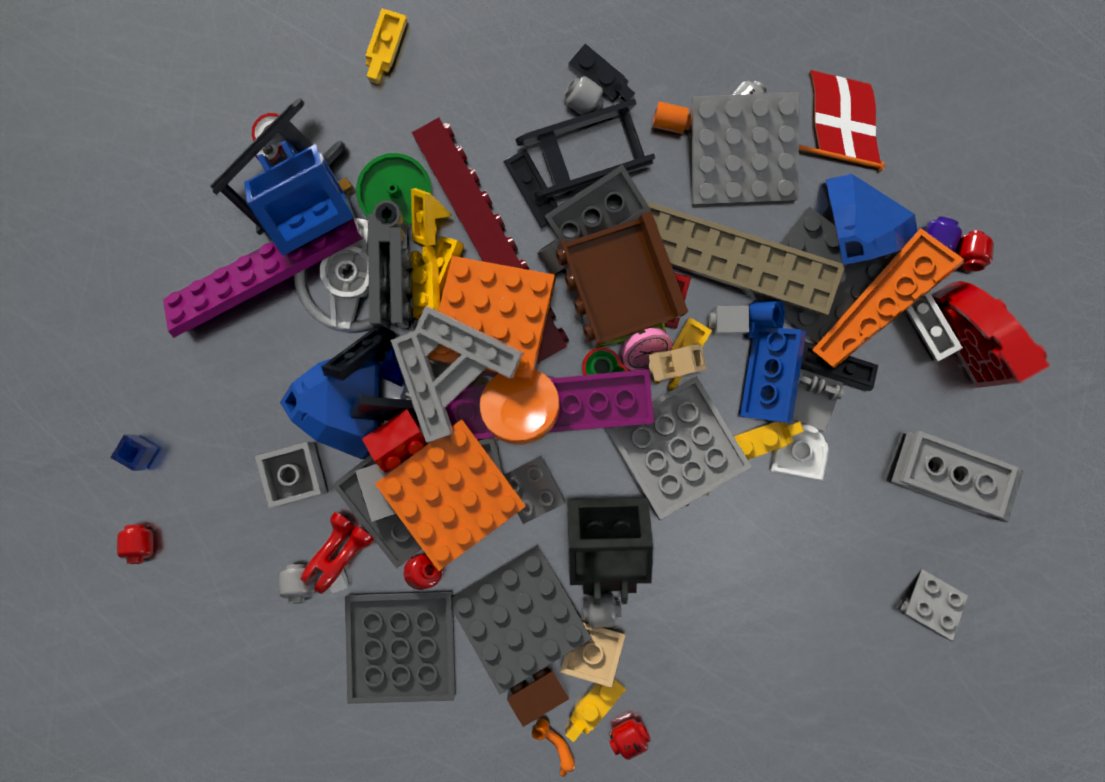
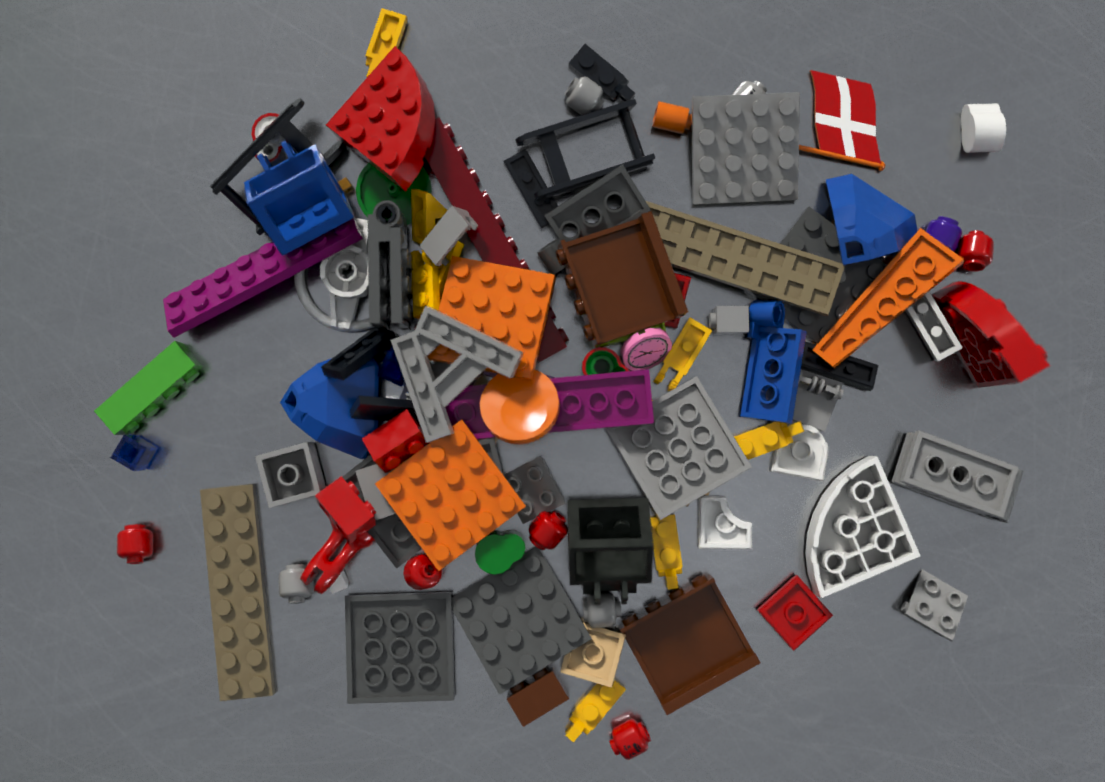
(149, 389): none -> bright green brick
(237, 592): none -> dark tan plate
(346, 509): none -> red brick
(389, 119): none -> red brick
(447, 234): none -> light grey hinge
(499, 551): none -> green piece
(543, 731): orange piece -> none
(547, 530): none -> red head
(666, 549): none -> yellow hinge
(677, 362): tan brick -> none
(688, 643): none -> reddish brown panel
(719, 527): none -> white tile
(794, 612): none -> red plate
(856, 530): none -> white brick
(982, 128): none -> white piece

